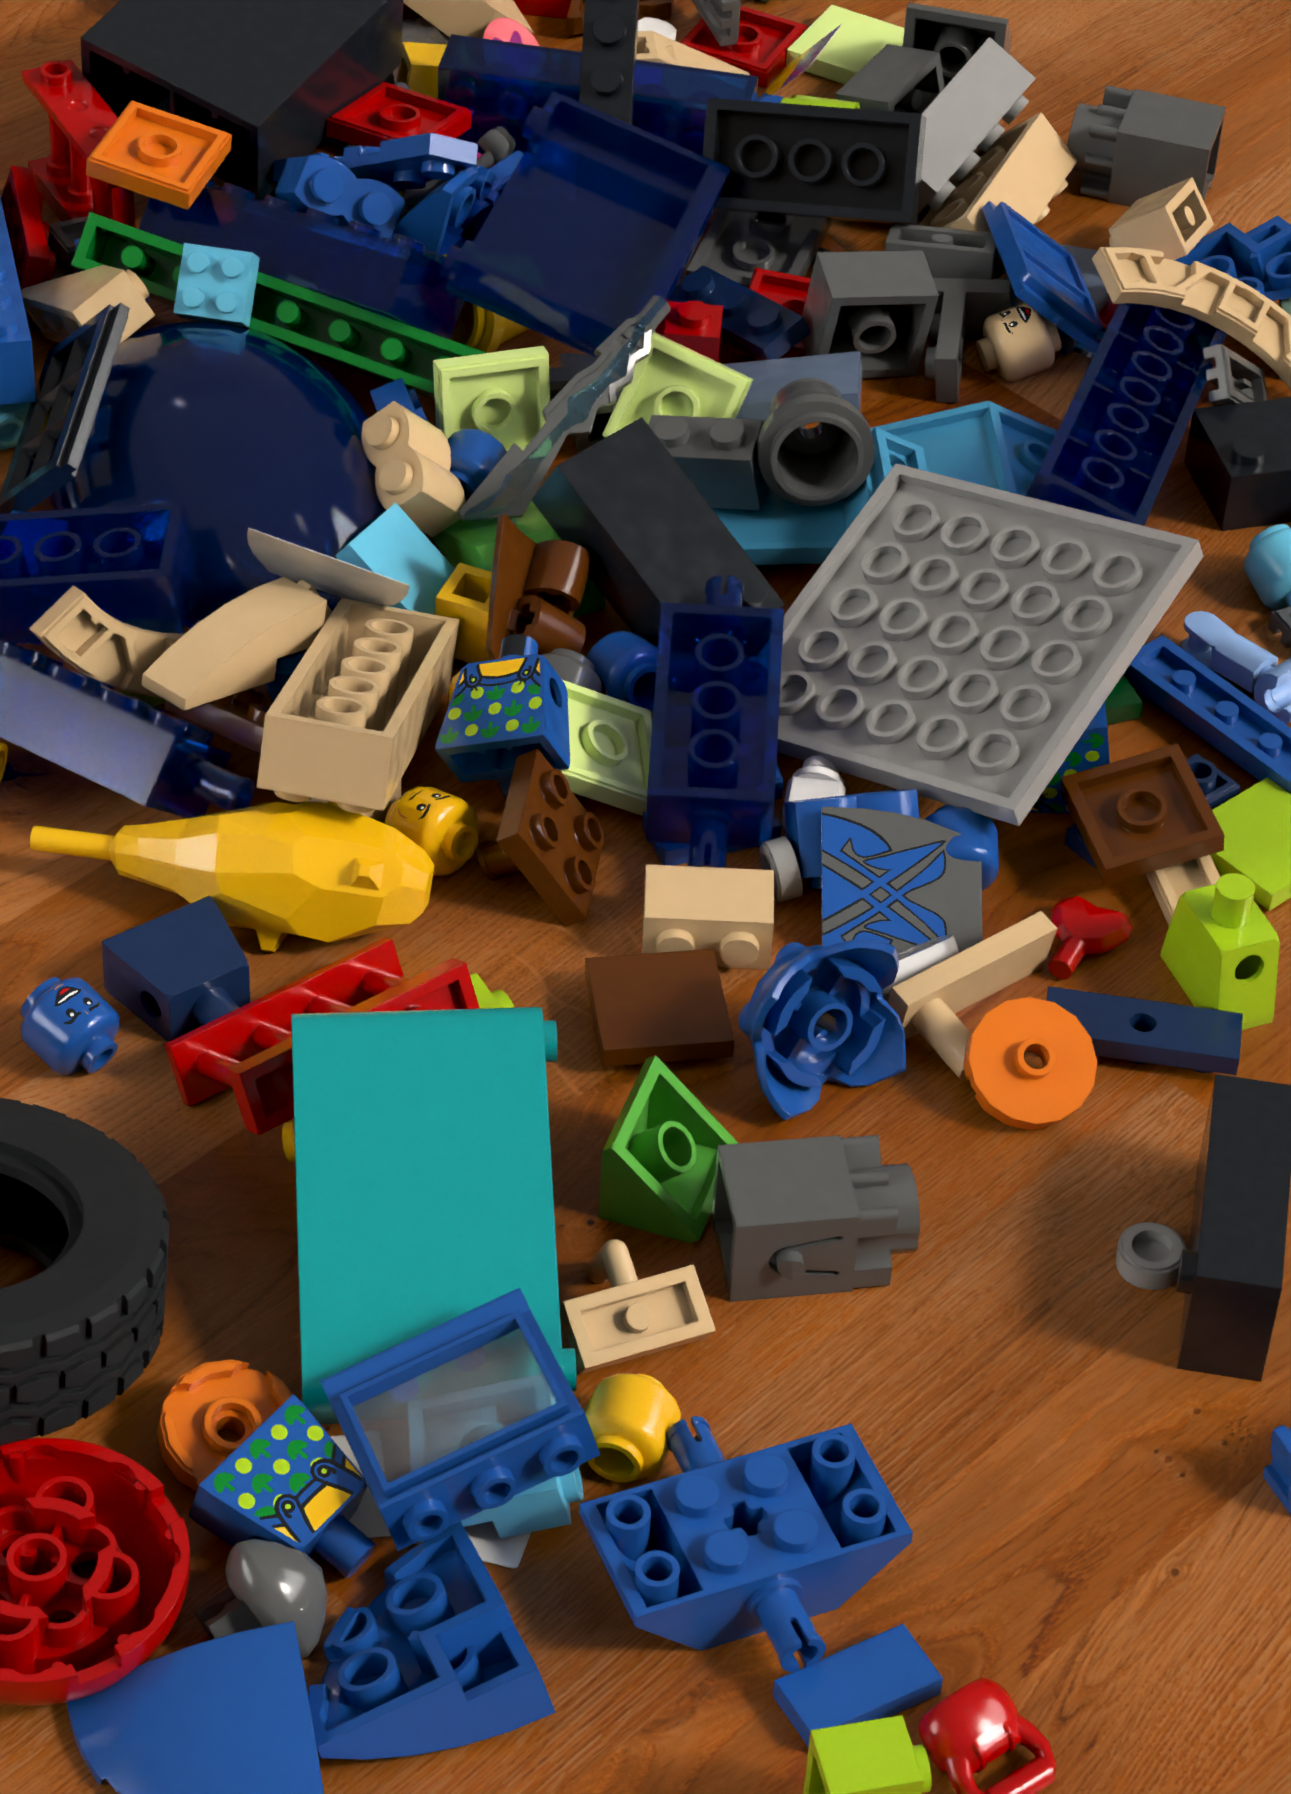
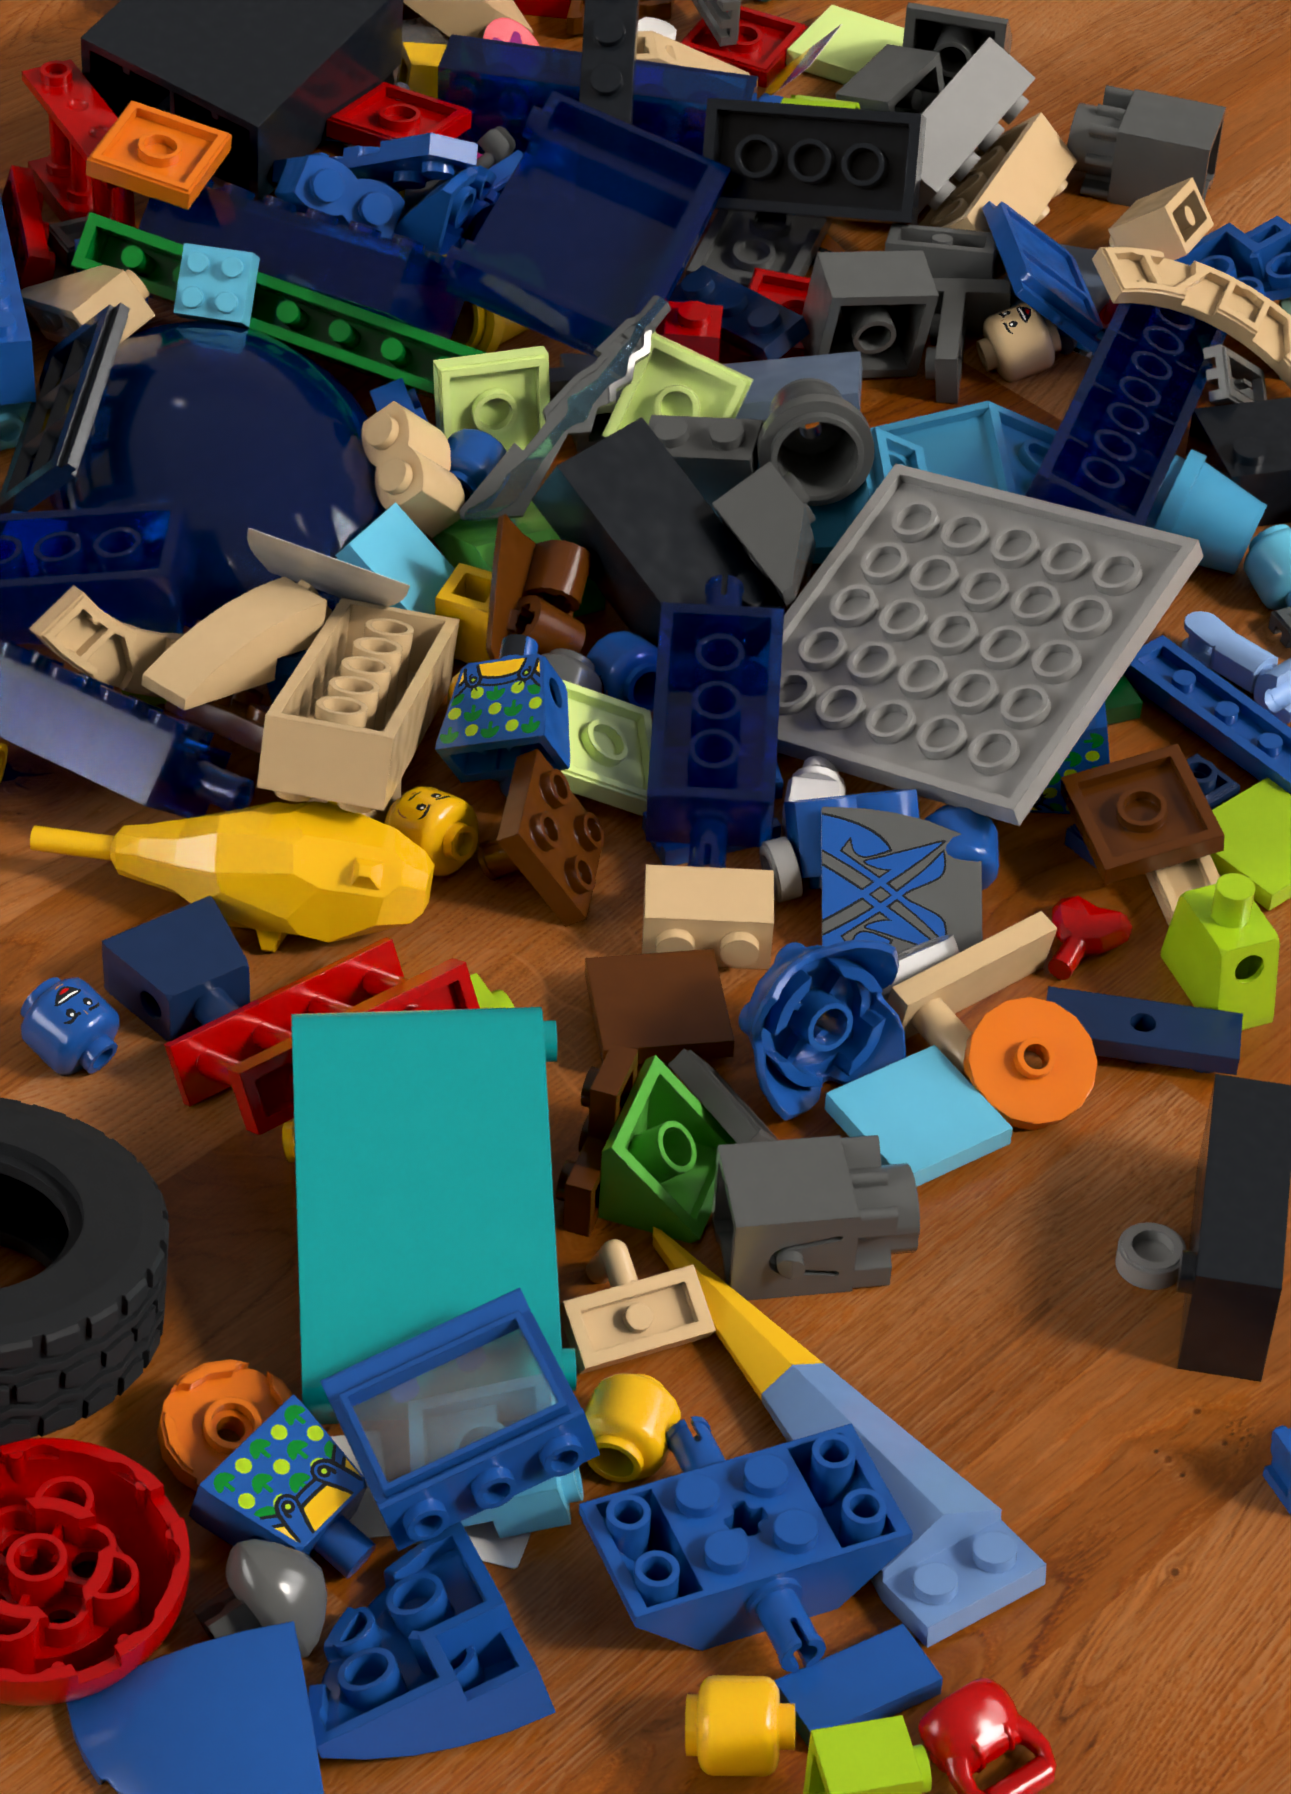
(605, 1095): none -> reddish brown plate
(720, 1099): none -> dark grey tile
(738, 1725): none -> yellow head
(773, 528): none -> dark grey slope
(921, 1114): none -> medium azure tile
(960, 1550): none -> medium blue plate
(1209, 508): none -> dark azure piece

